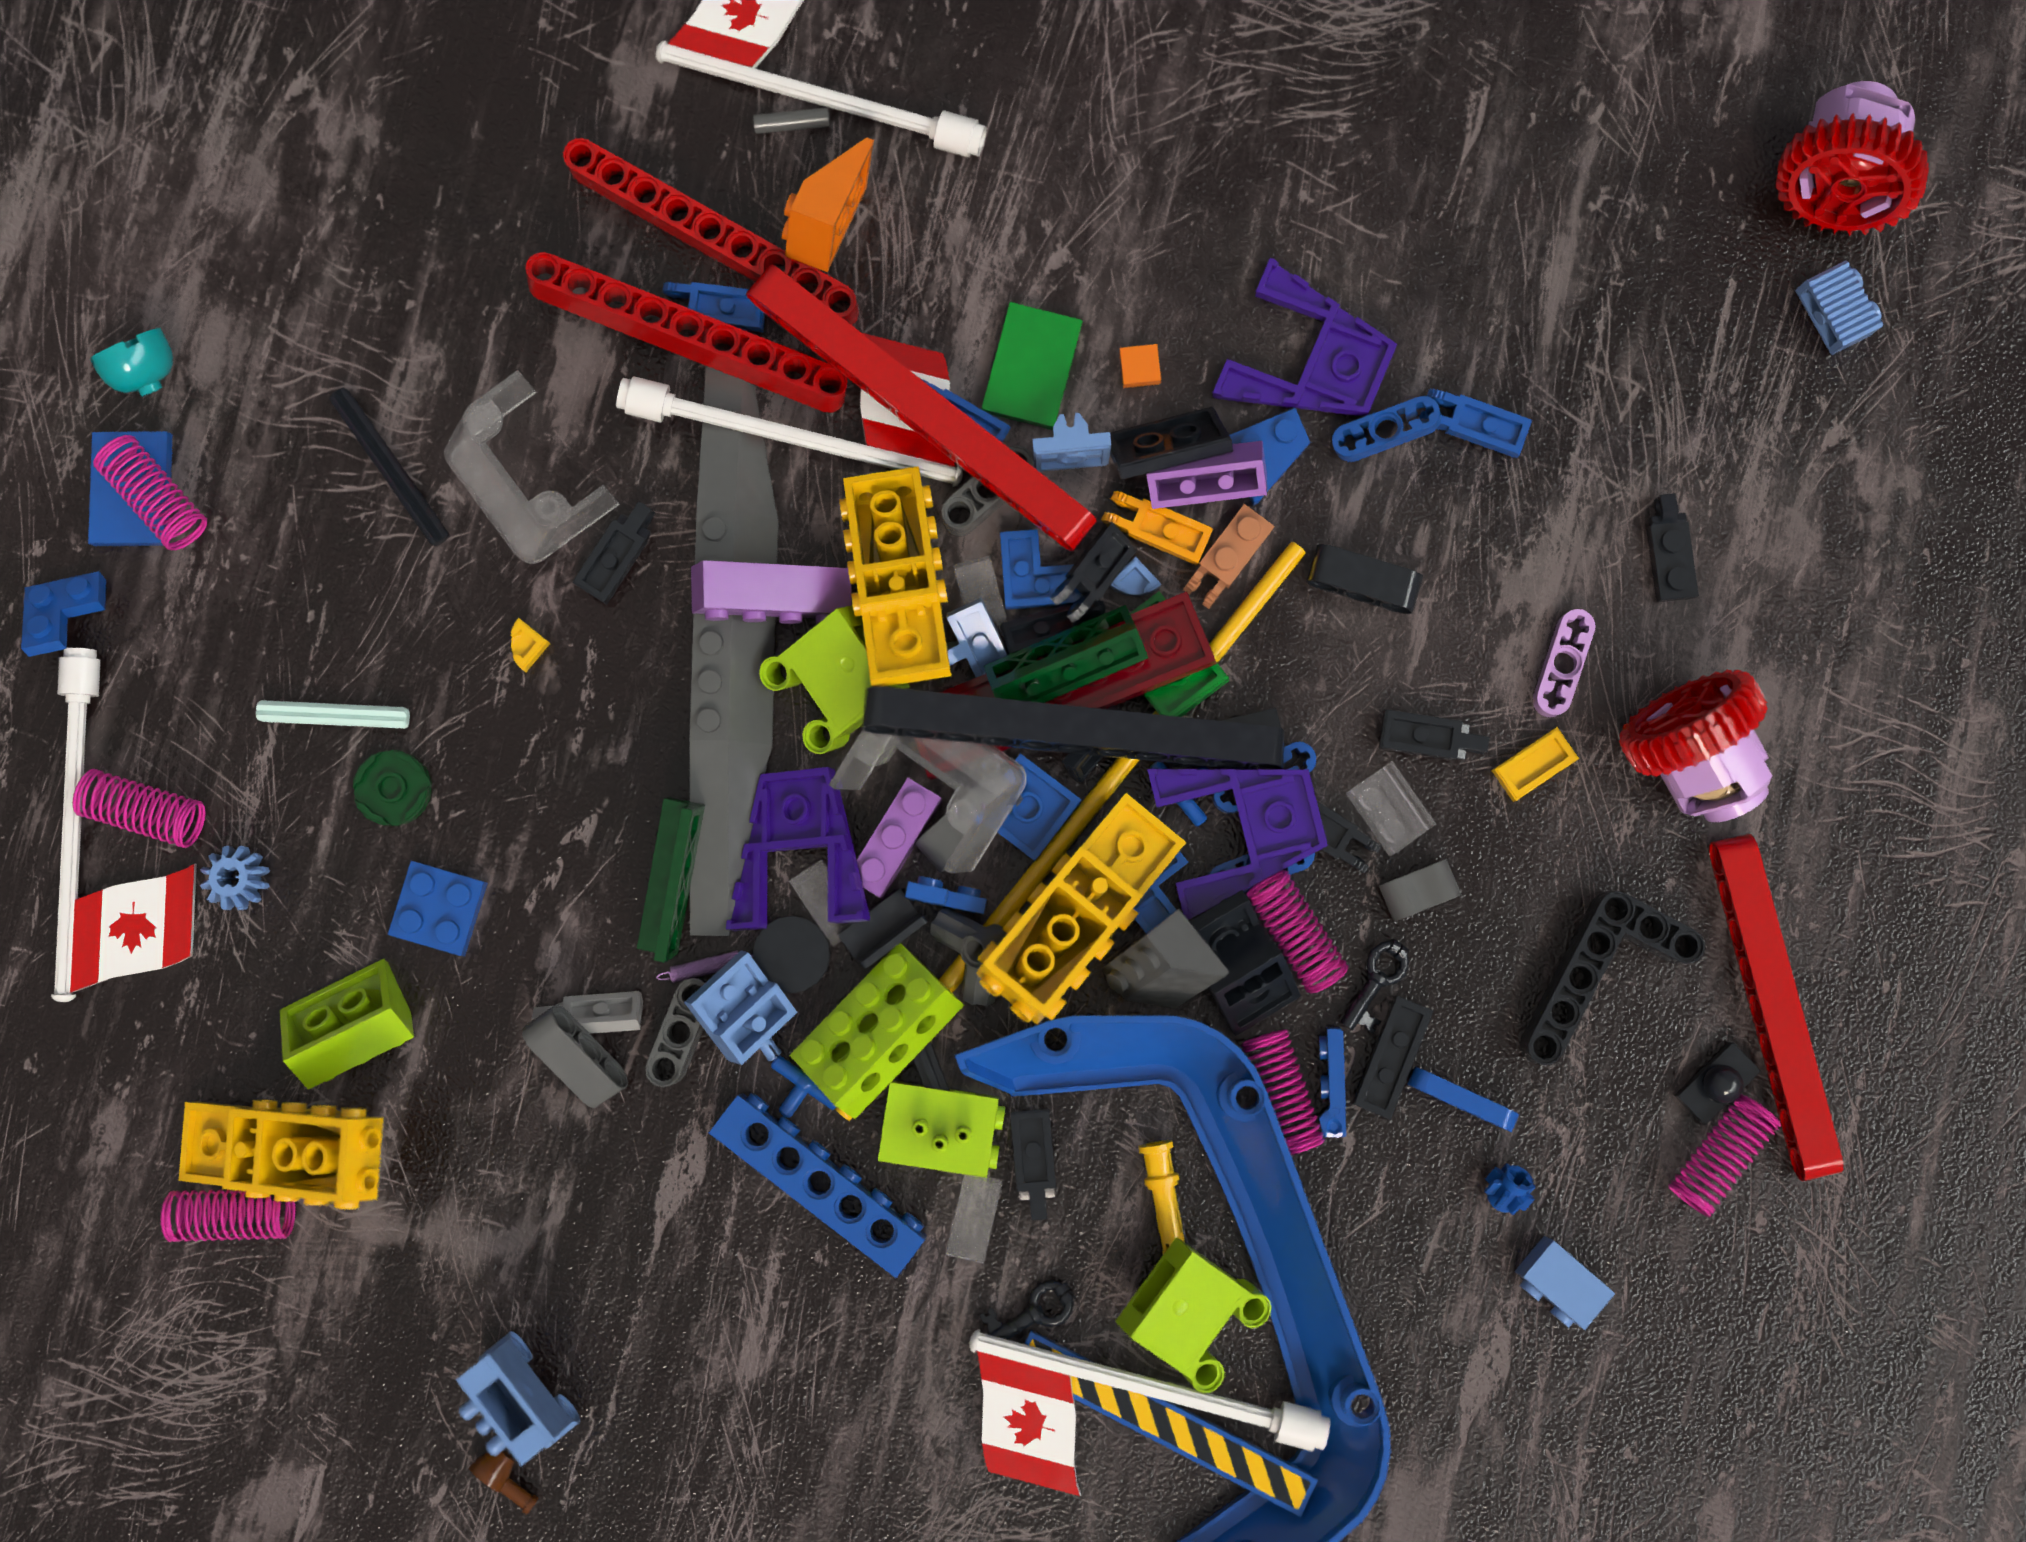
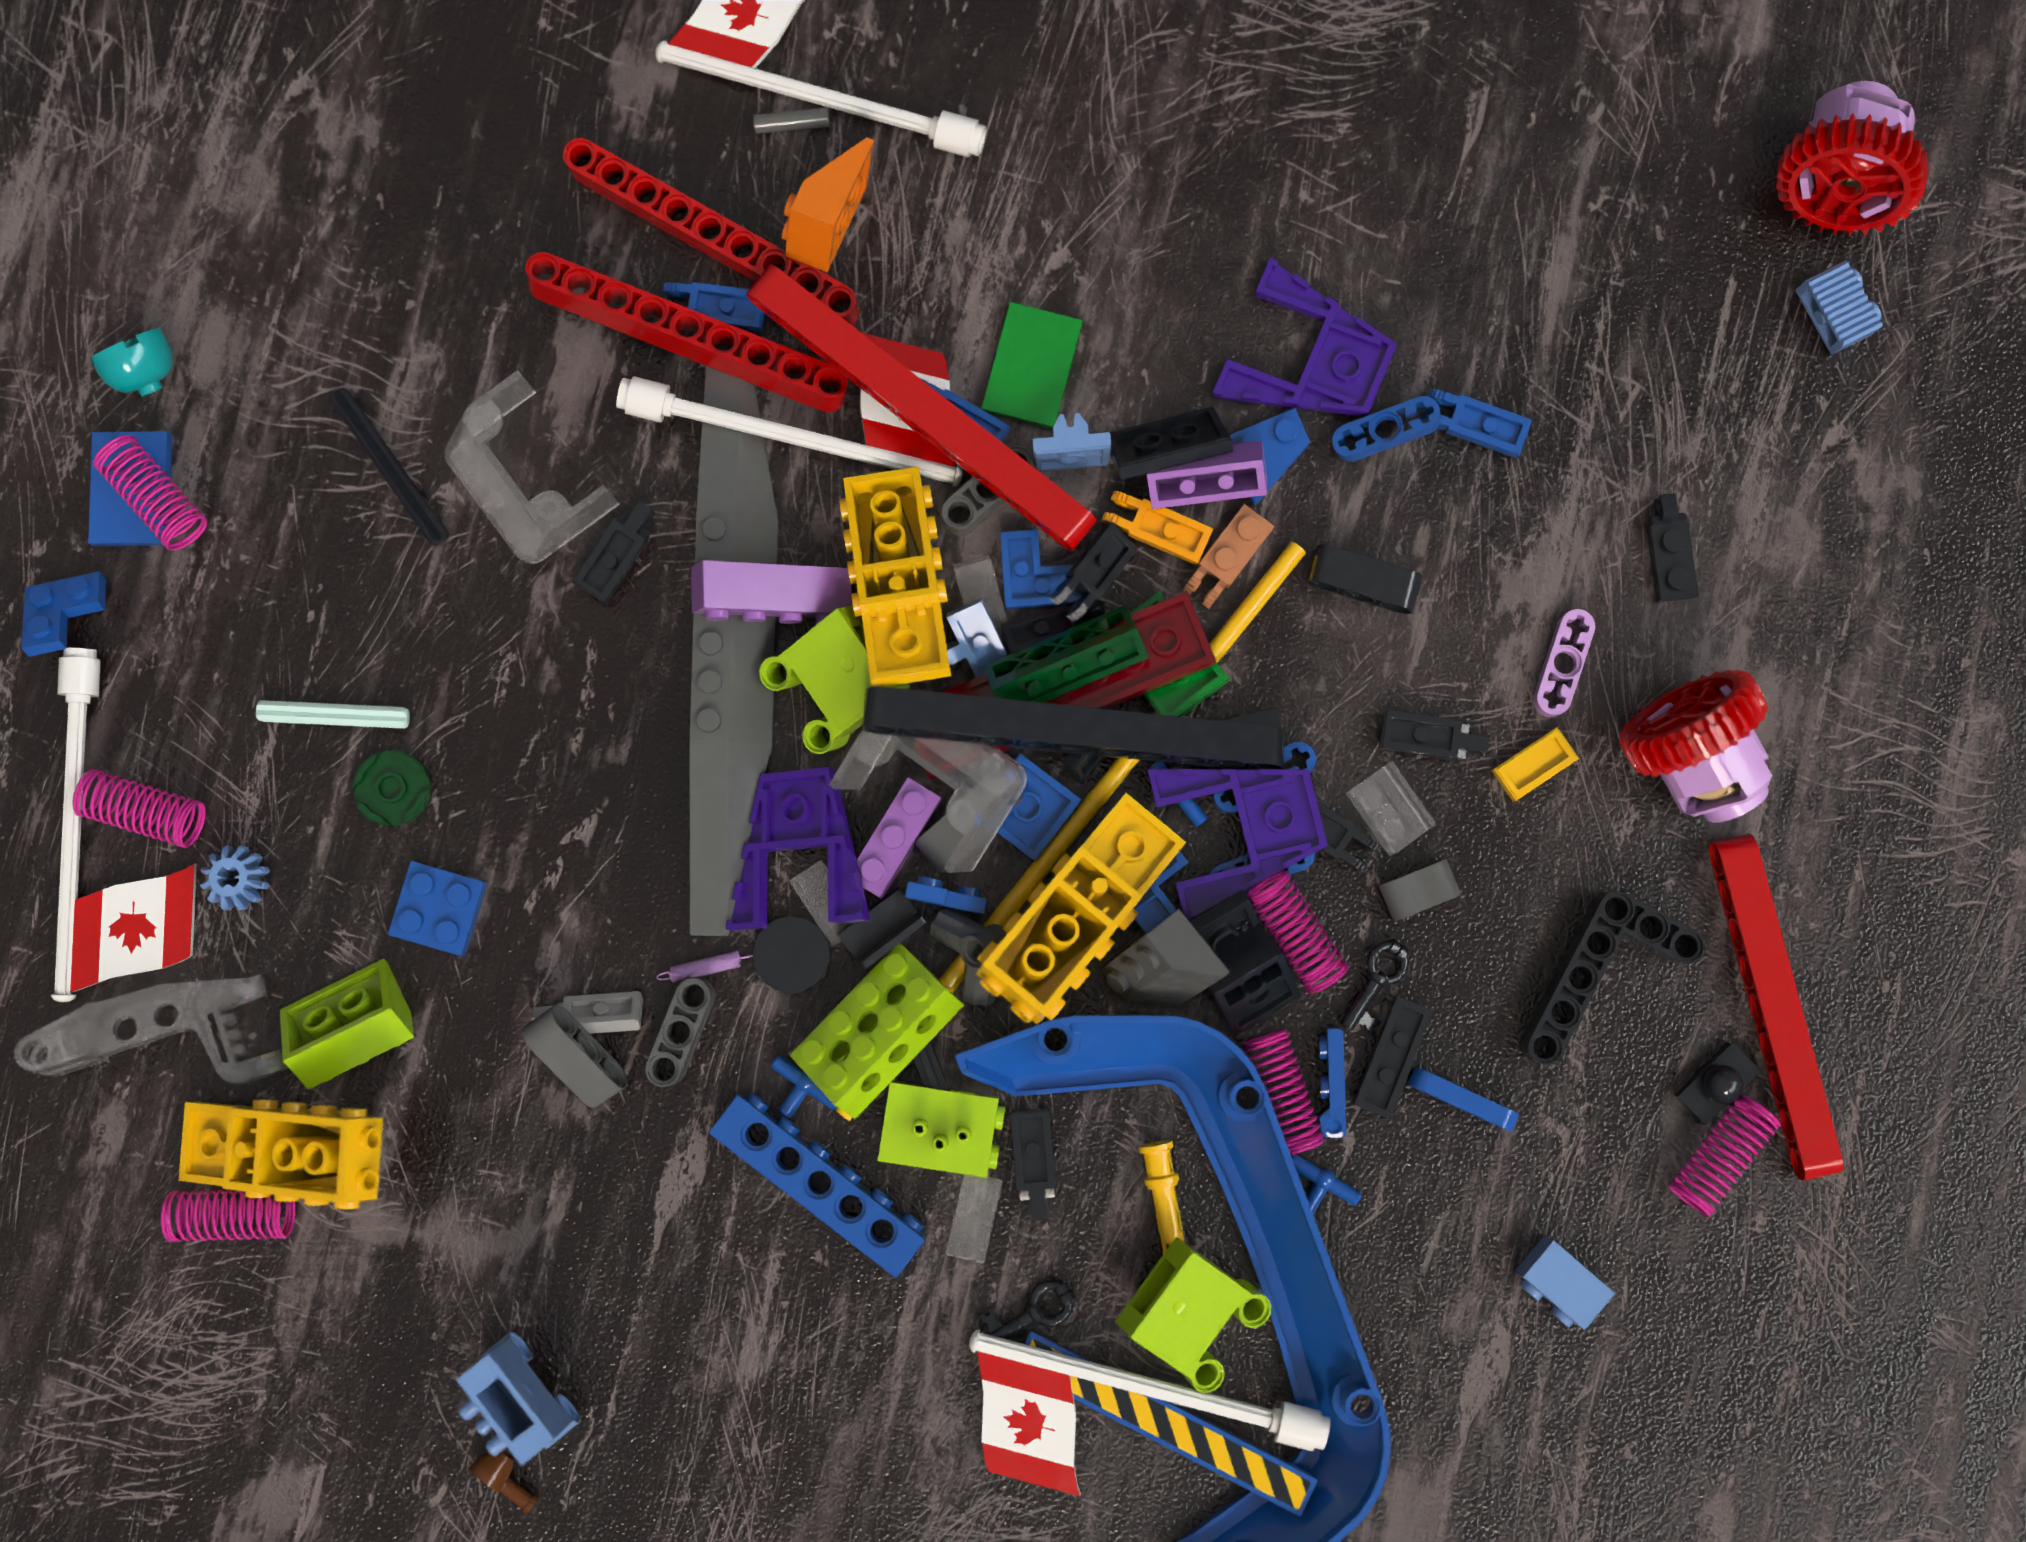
(91, 1031): none -> clear piece
(526, 644): yellow tile -> none
(670, 878): dark green fence -> none
(741, 1010): medium blue plate -> none
(1135, 580): medium blue tile -> none
(1140, 365): orange tile -> none
(1324, 1181): none -> blue piece
(1510, 1189): blue gear -> none

